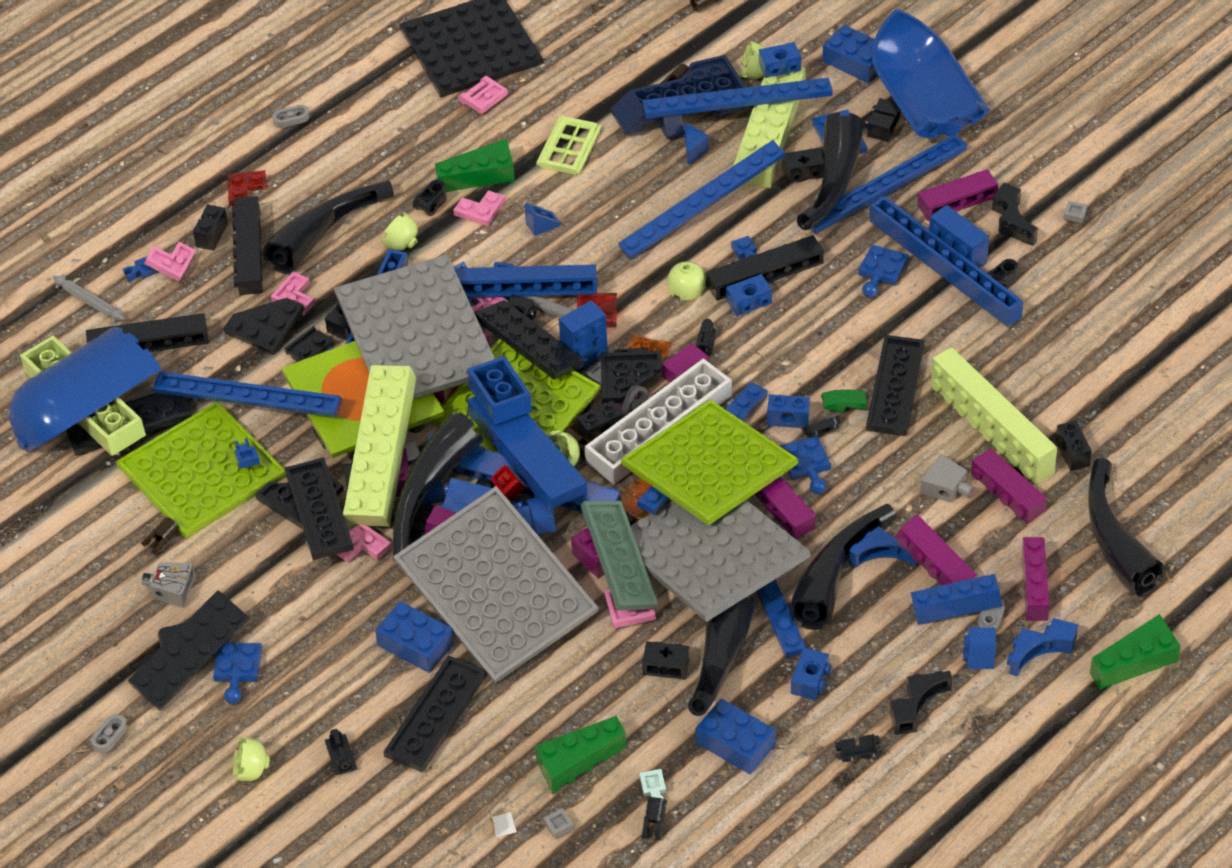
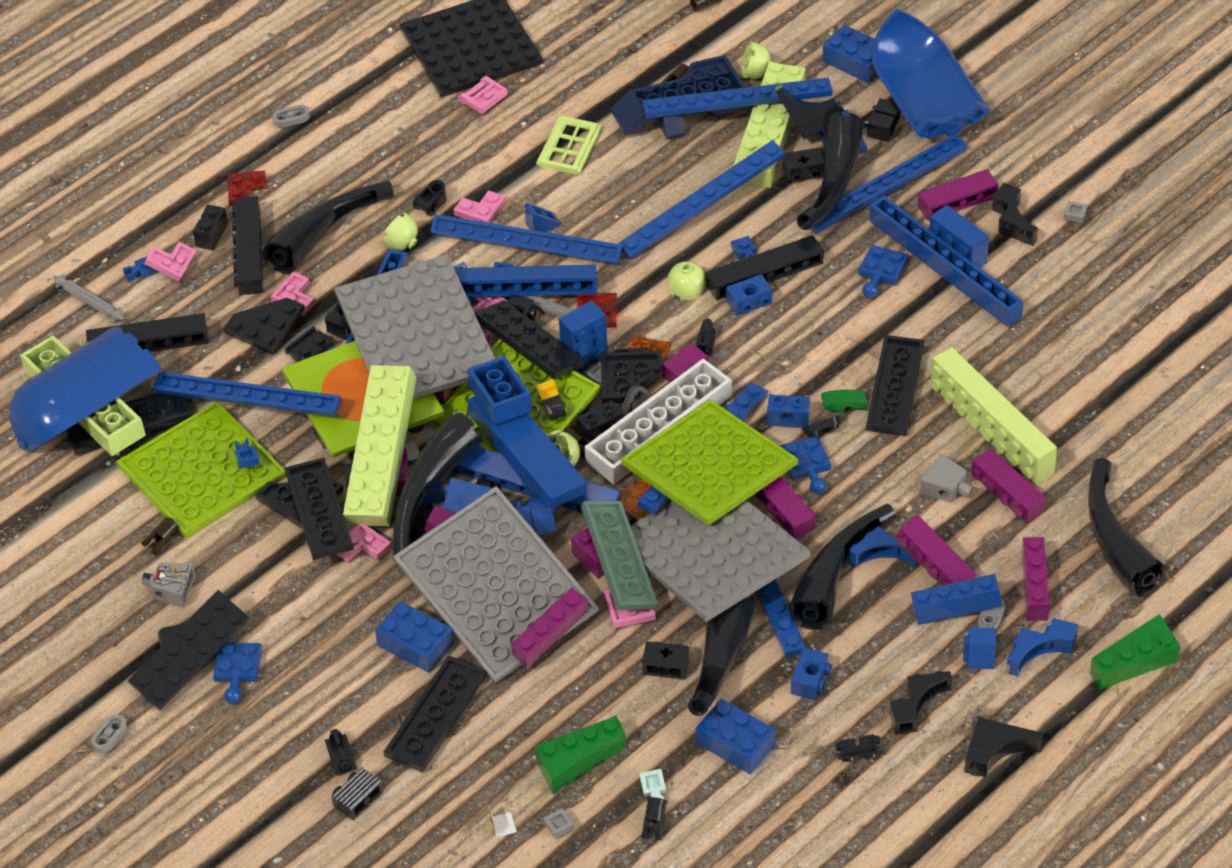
(249, 760): yellowish green cylinder -> none
(357, 793): none -> black brick
(477, 167): green wedge -> none
(507, 483): red slope -> none
(526, 239): none -> blue plate
(549, 627): none -> magenta brick
(551, 400): none -> leg
(696, 143): blue slope -> none
(779, 60): blue brick -> none
(808, 116): none -> black arch
(996, 740): none -> black arch
(1005, 273): black piece -> none
(1073, 445): black brick -> none

